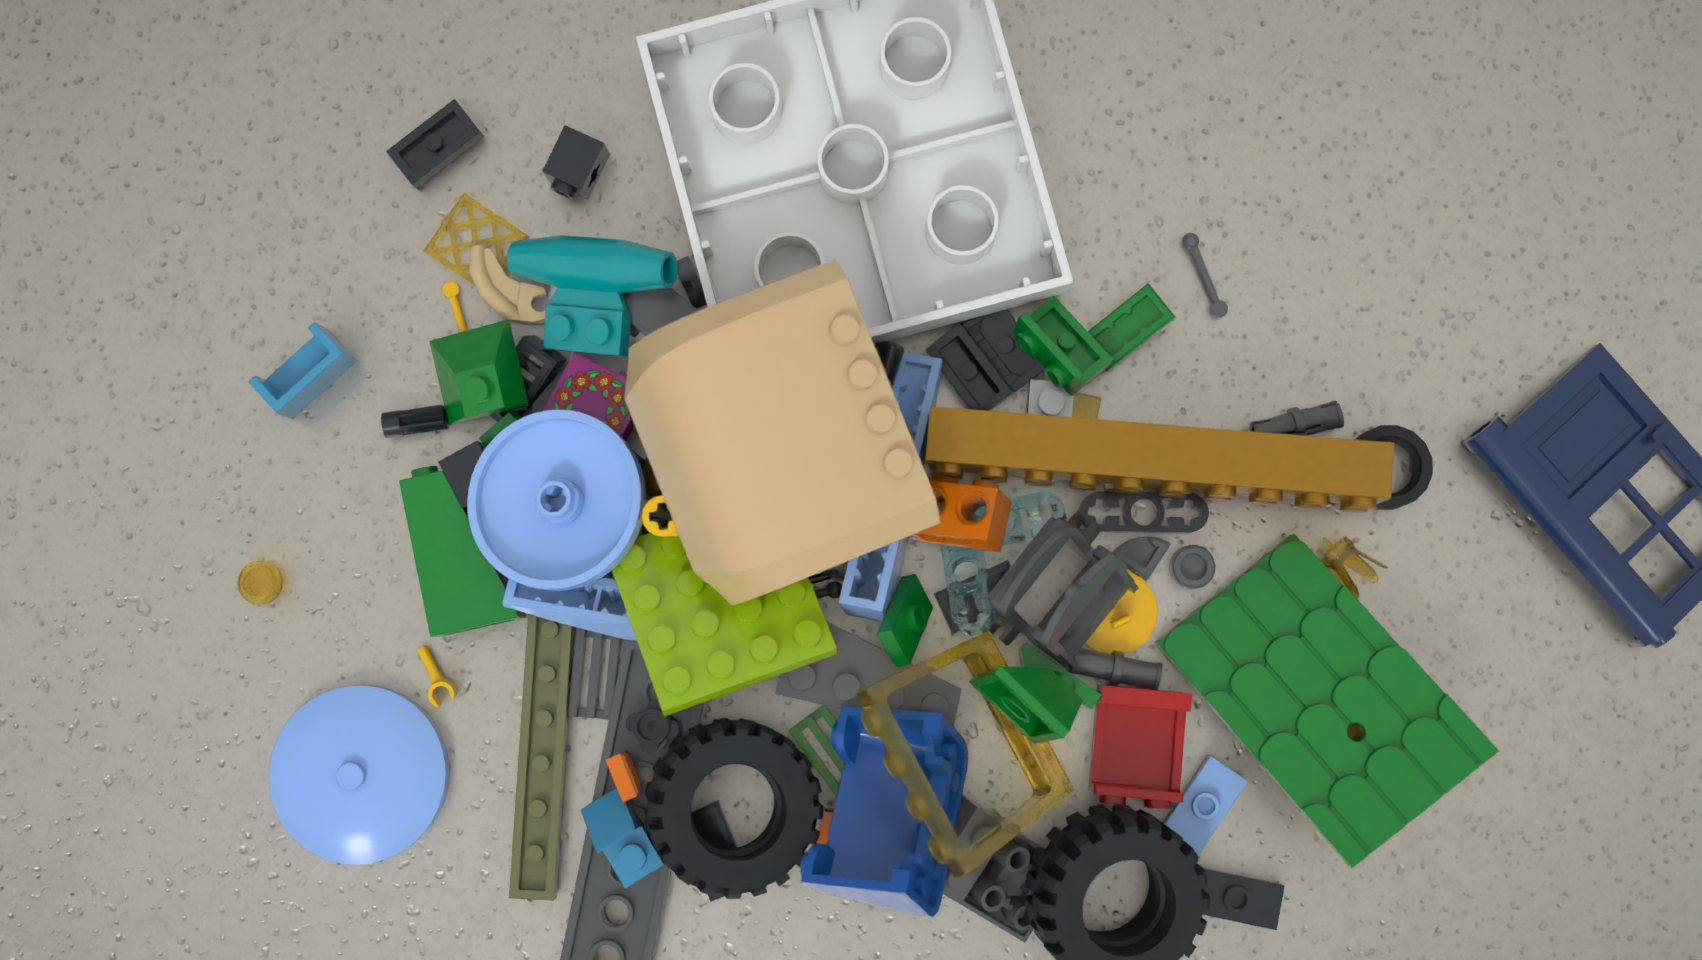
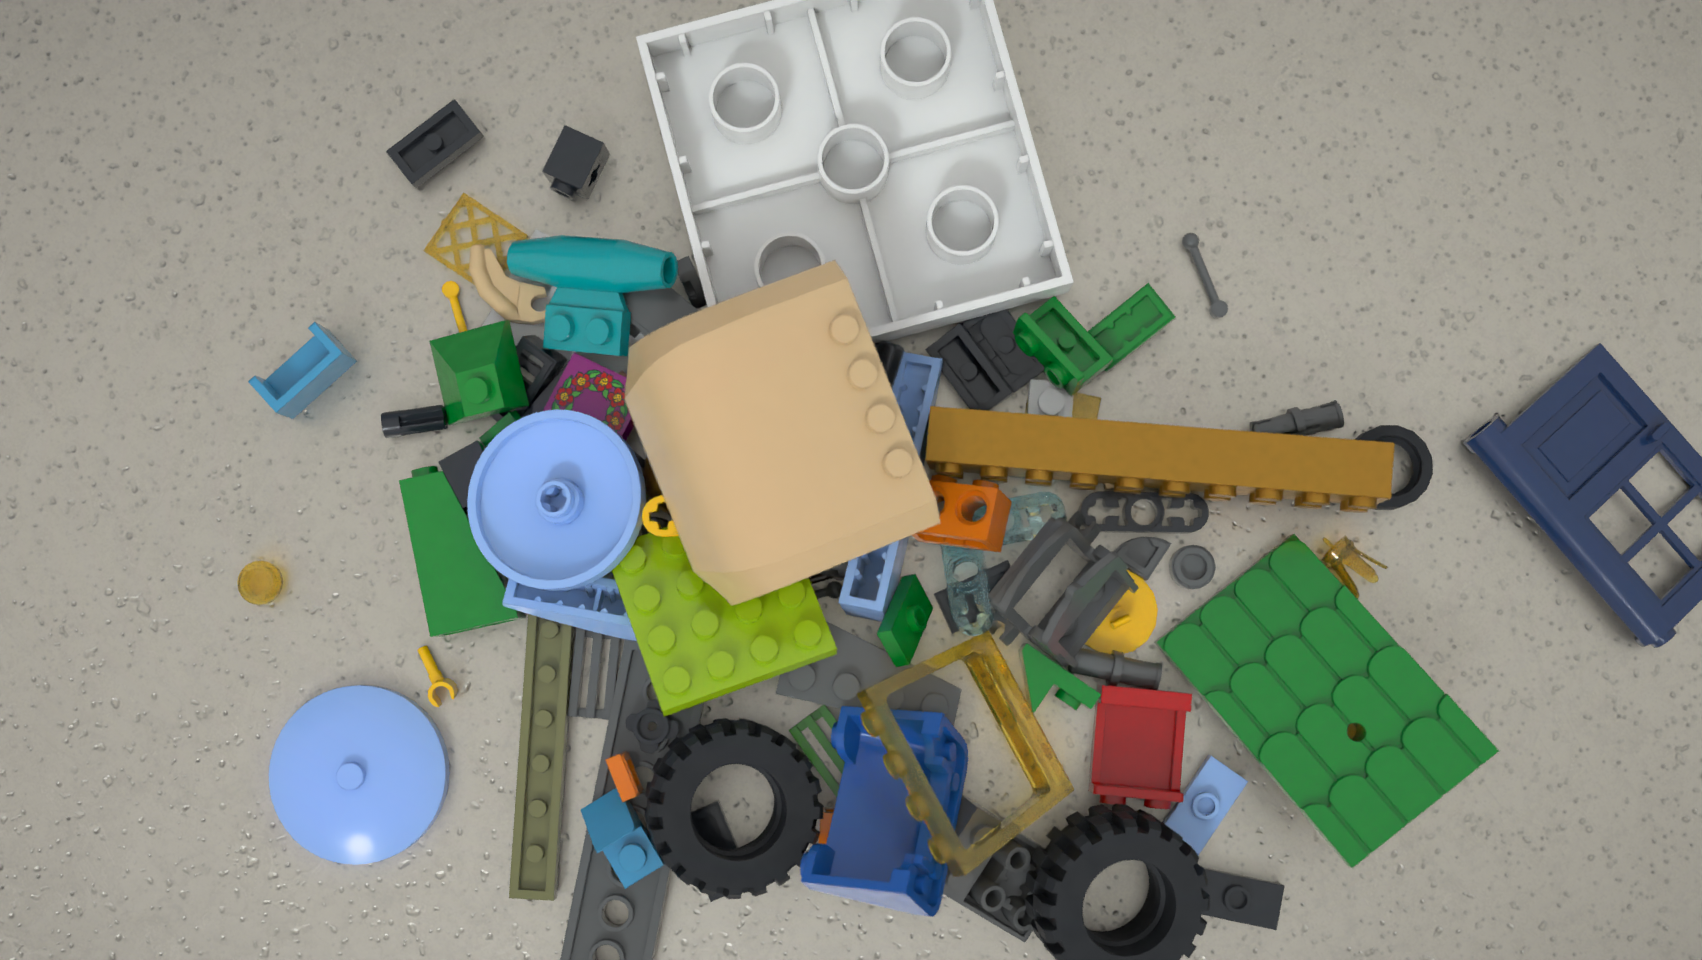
(1032, 698): green slope -> none

